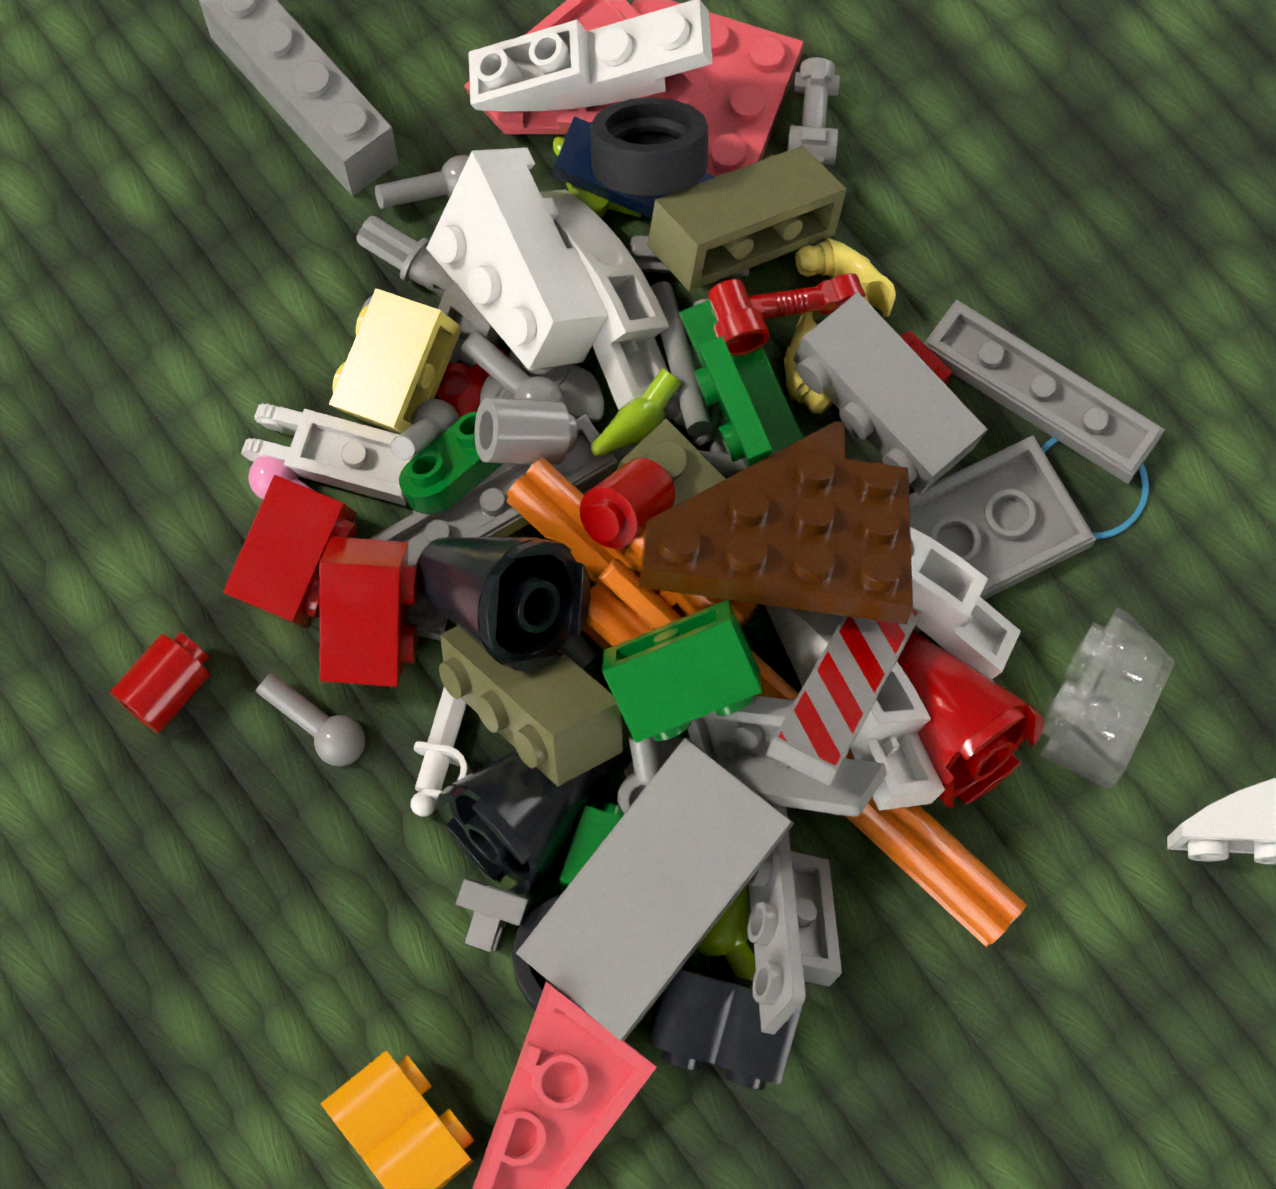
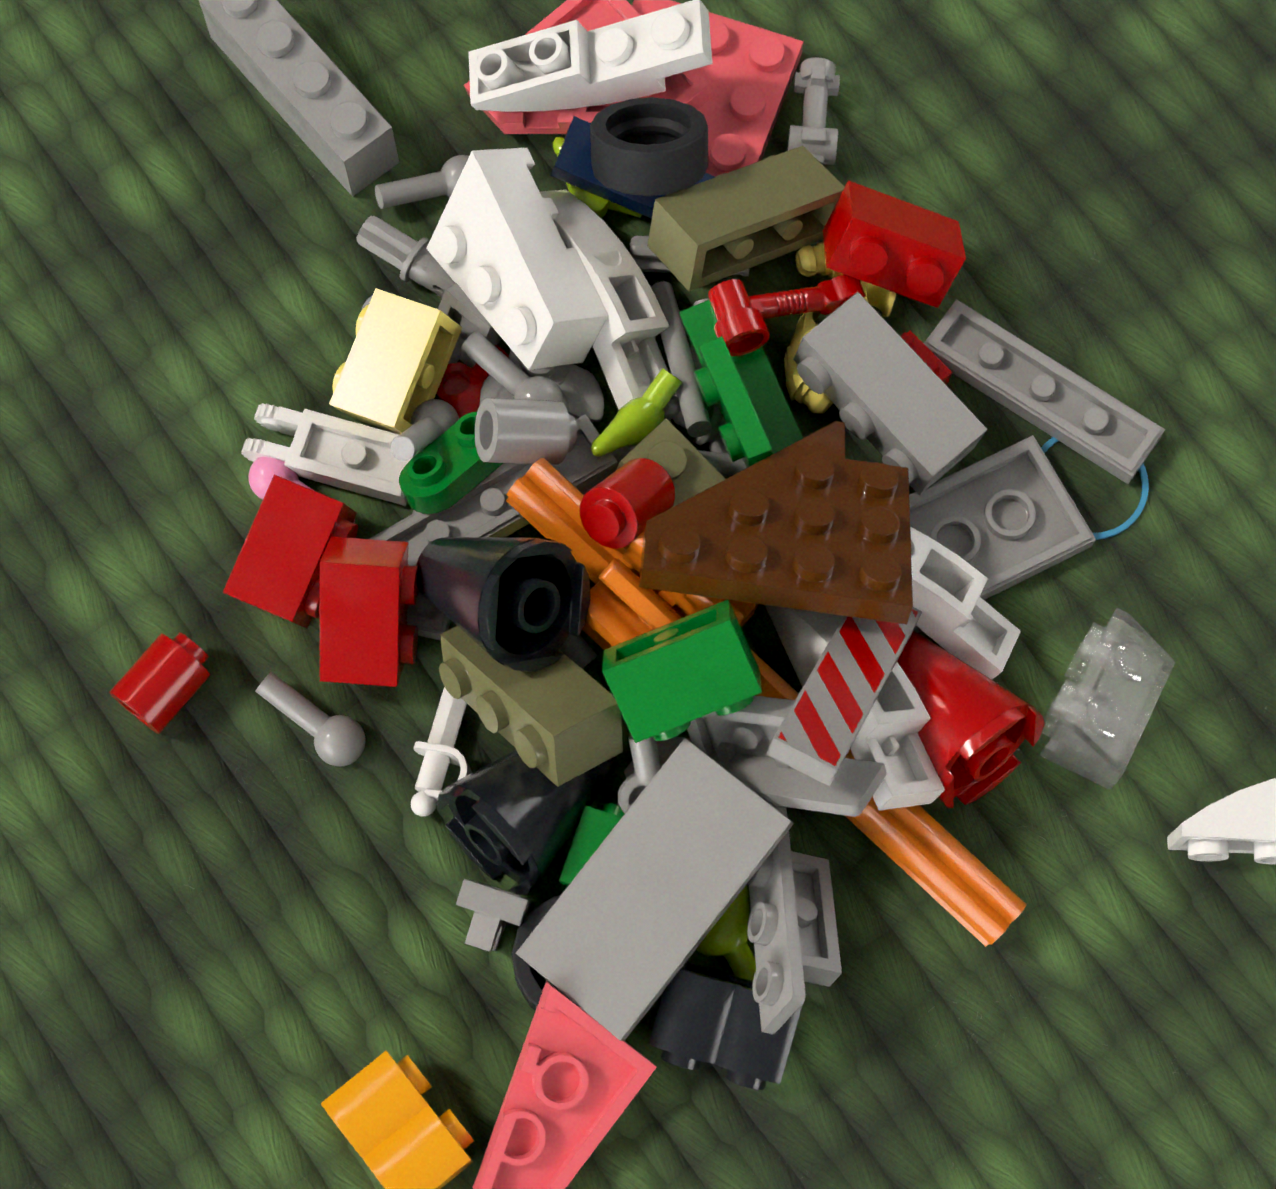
(893, 244): none -> red brick

